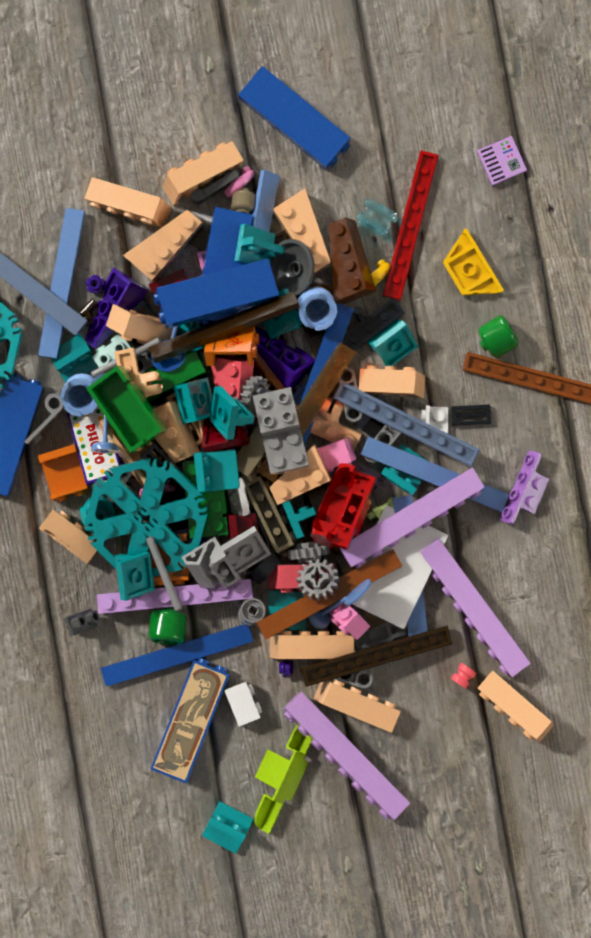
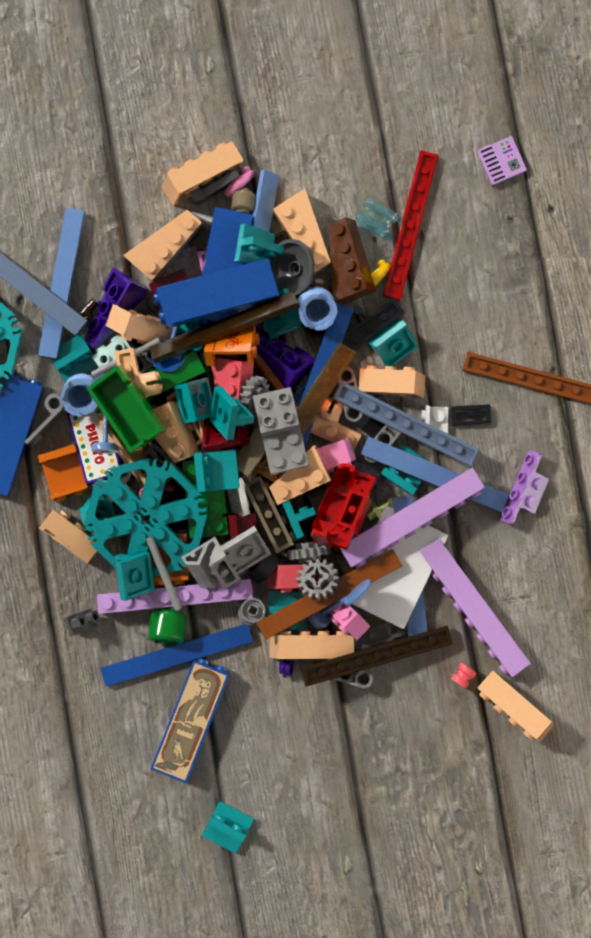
(94, 279): dark purple plate -> none
(128, 202): light nougat wedge -> none
(243, 704): white brick -> none
(283, 776): lime piece -> none
(294, 118): blue brick -> none
(345, 756): lavender brick -> none
(357, 705): light nougat wedge -> none
(470, 269): yellow wing -> none
(497, 337): green head -> none

